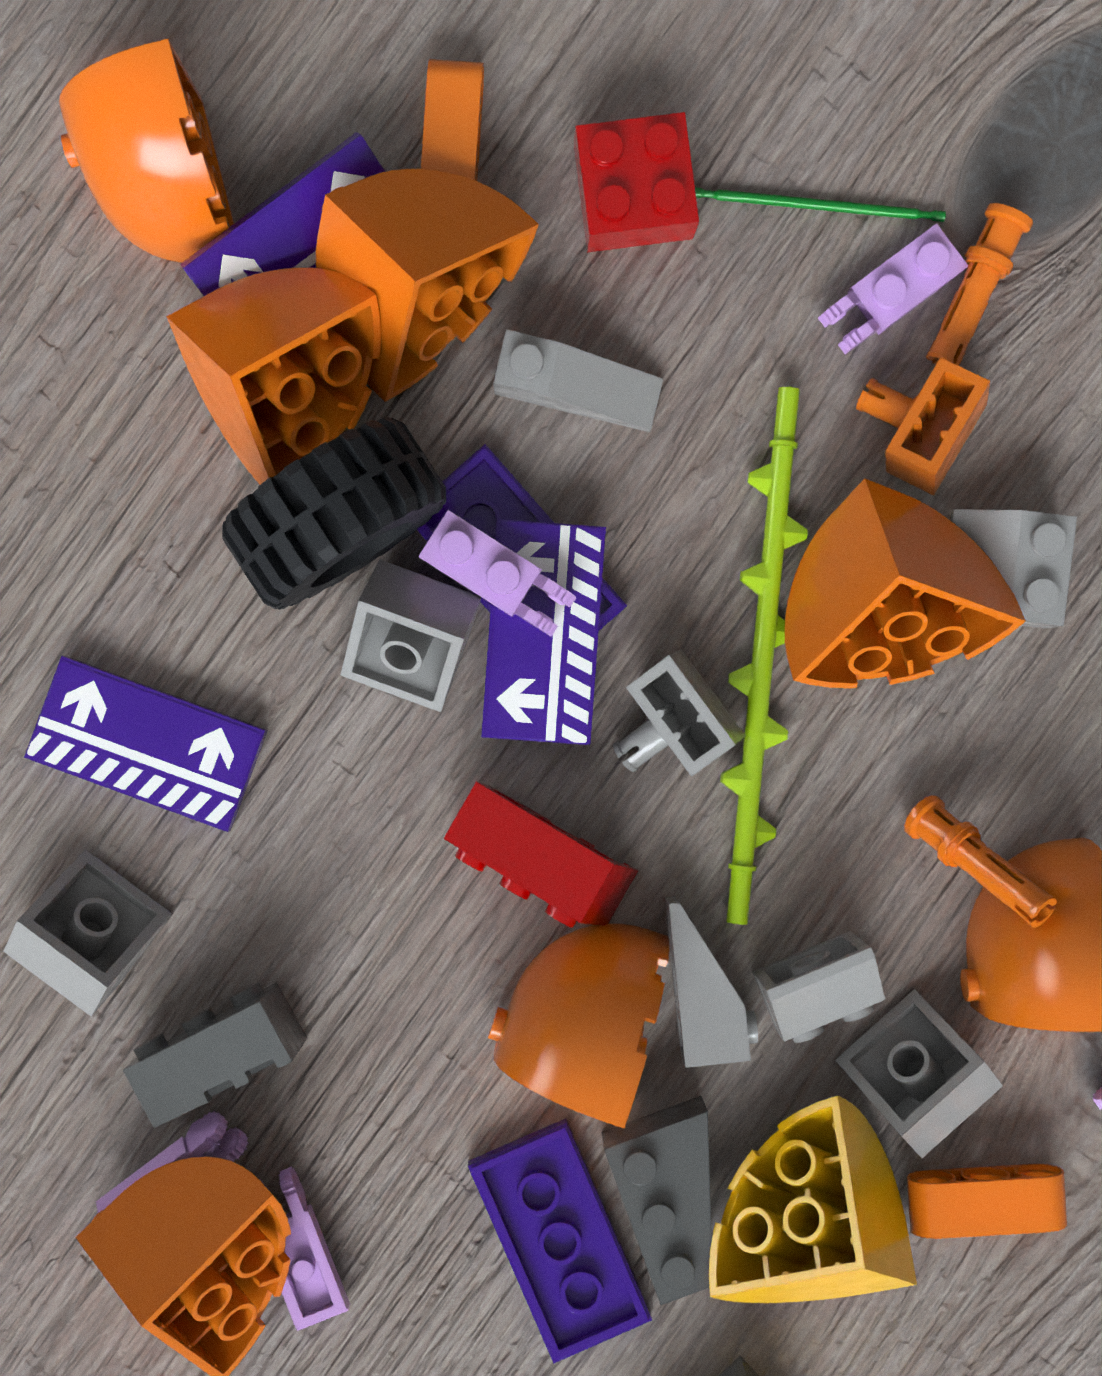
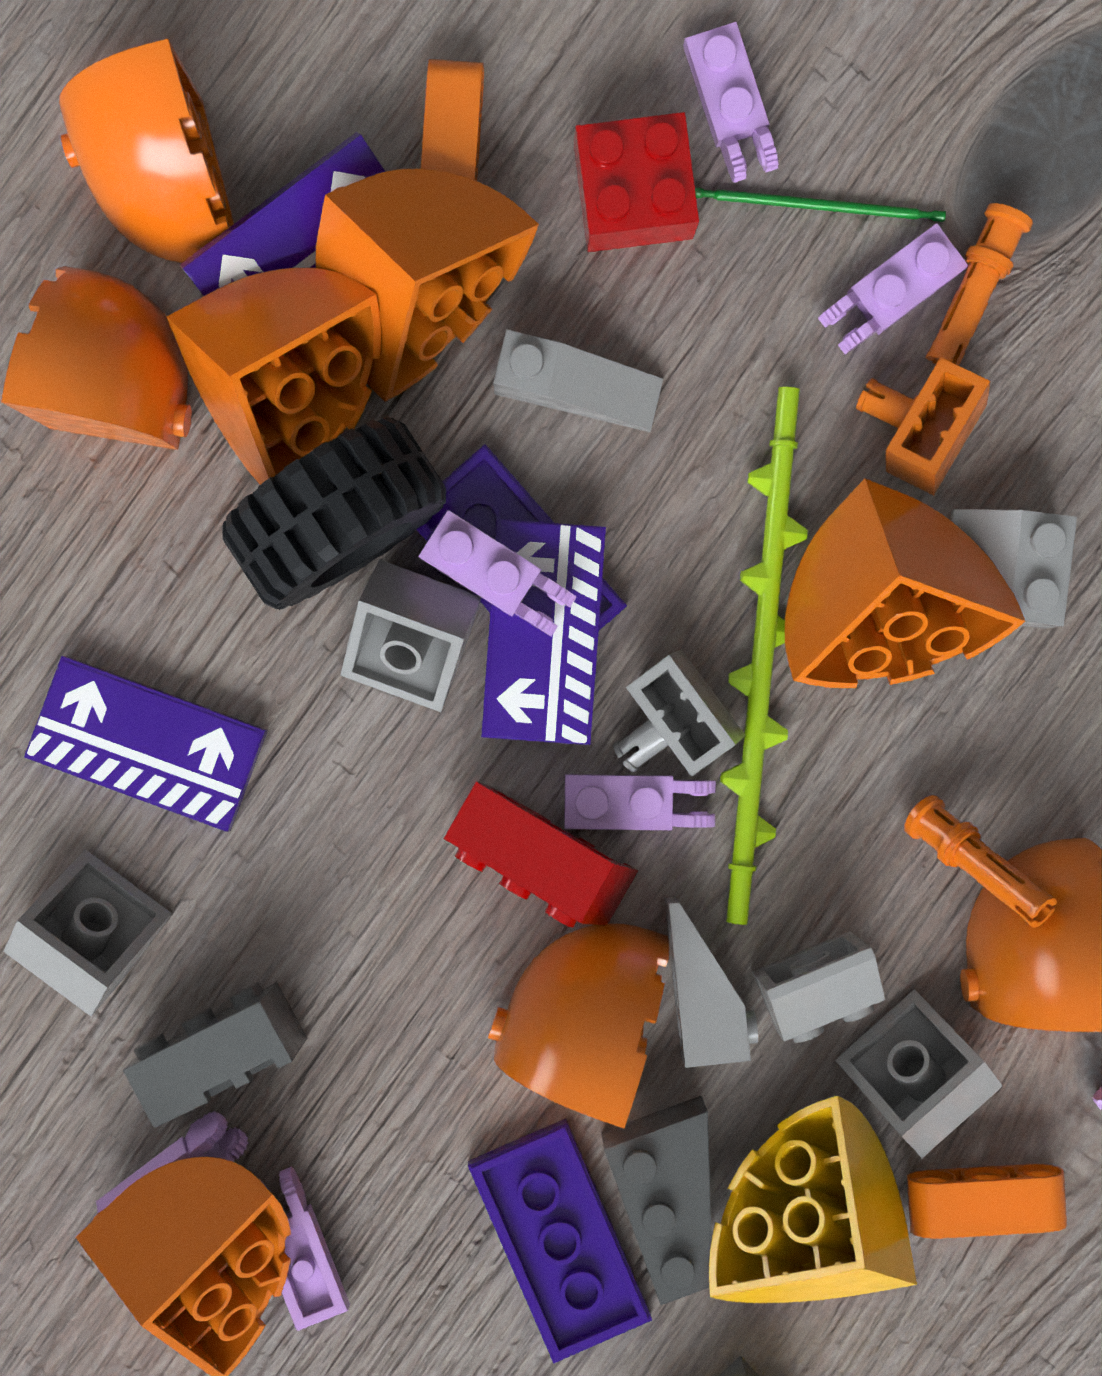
(99, 363): none -> orange brick
(631, 802): none -> lavender hinge
(730, 97): none -> lavender hinge

